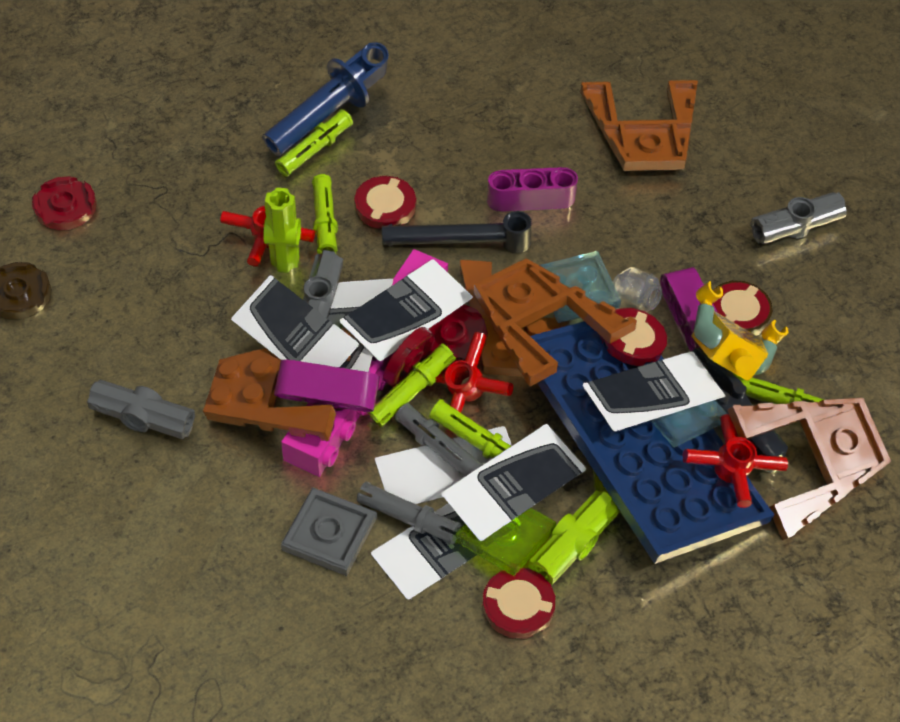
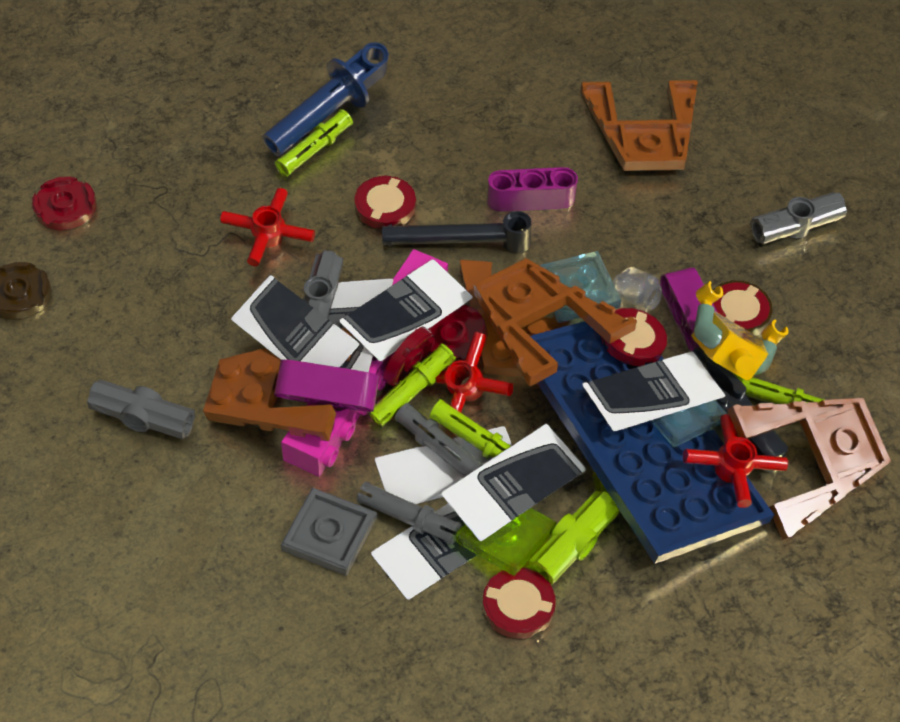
(282, 230): lime piece -> none
(324, 224): lime pin -> none

